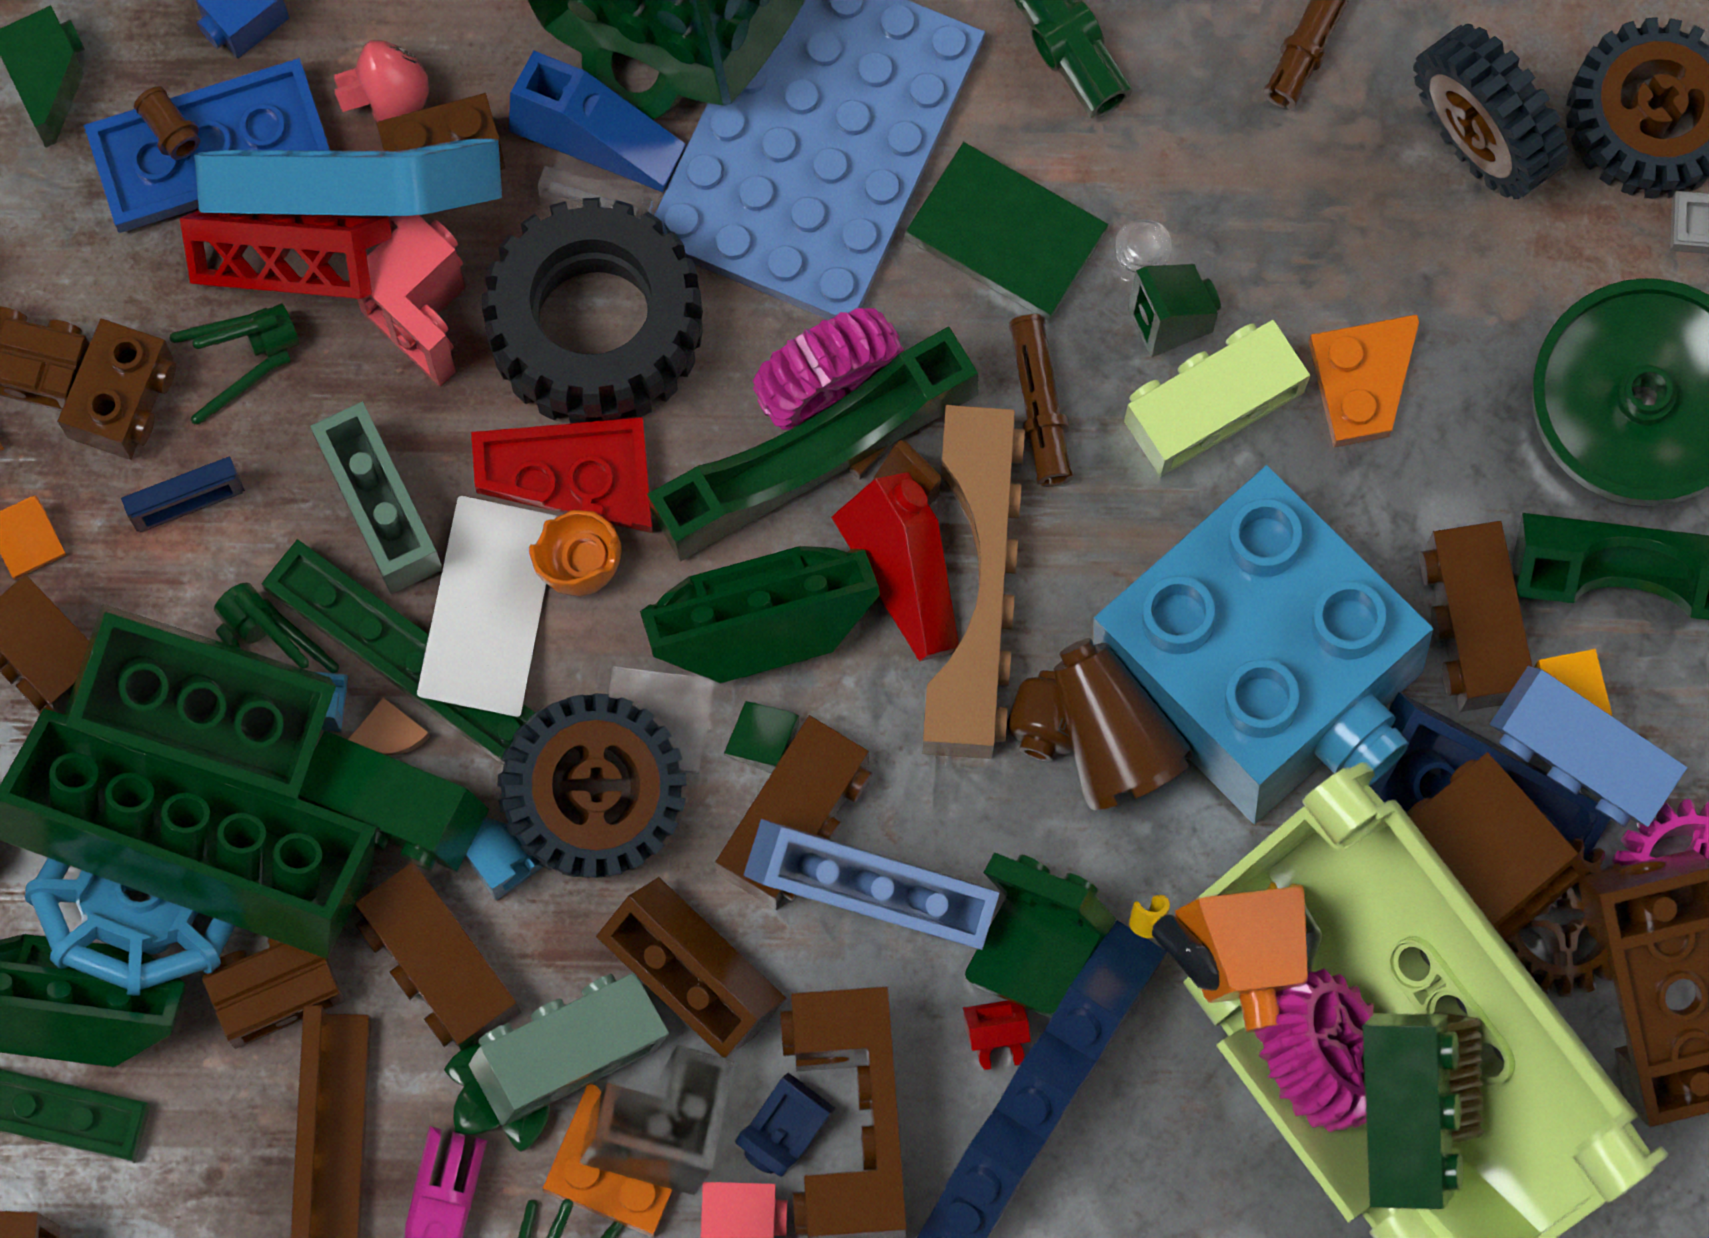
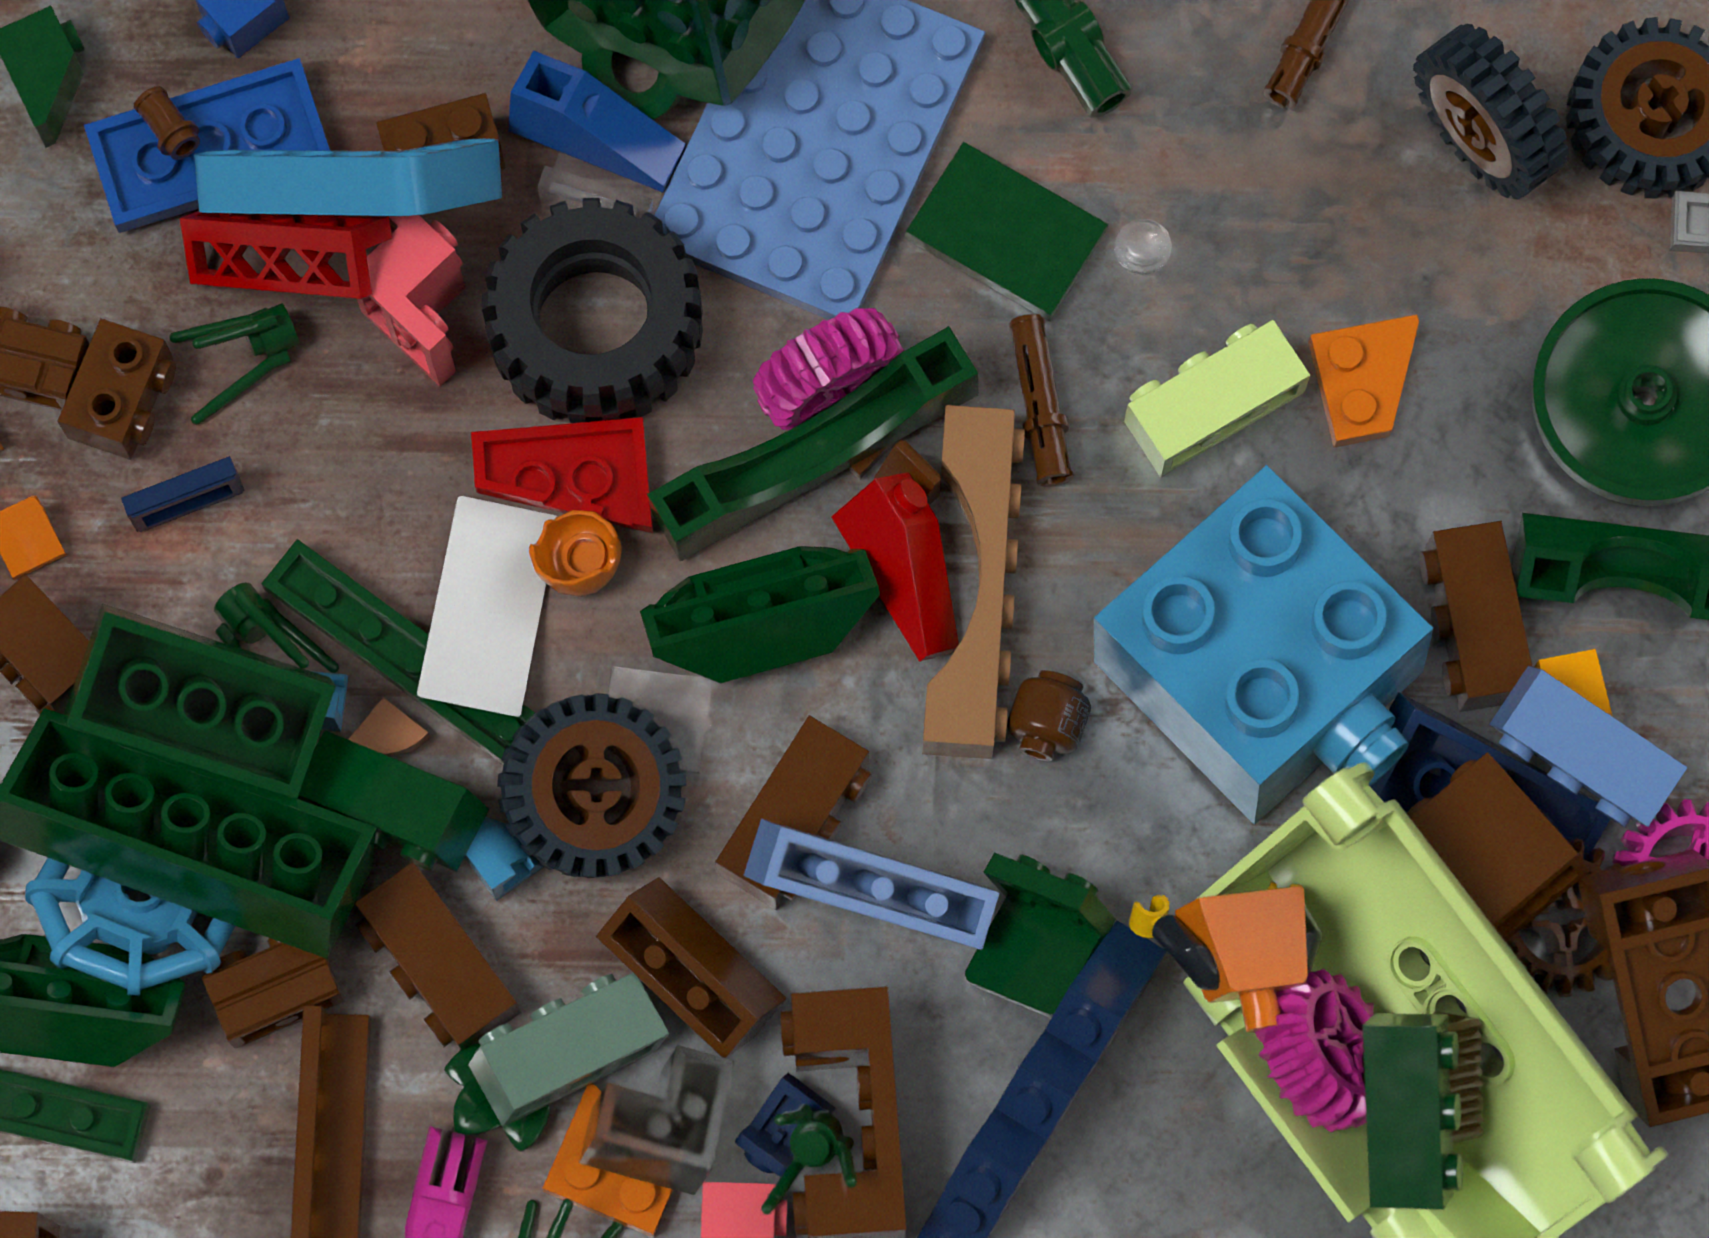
(376, 498): sand green brick -> none
(384, 78): coral piece -> none
(761, 736): dark green slope -> none
(813, 1144): none -> dark green plant
(996, 1026): red tile -> none
(1115, 727): reddish brown cone -> none
(1172, 306): dark green slope -> none

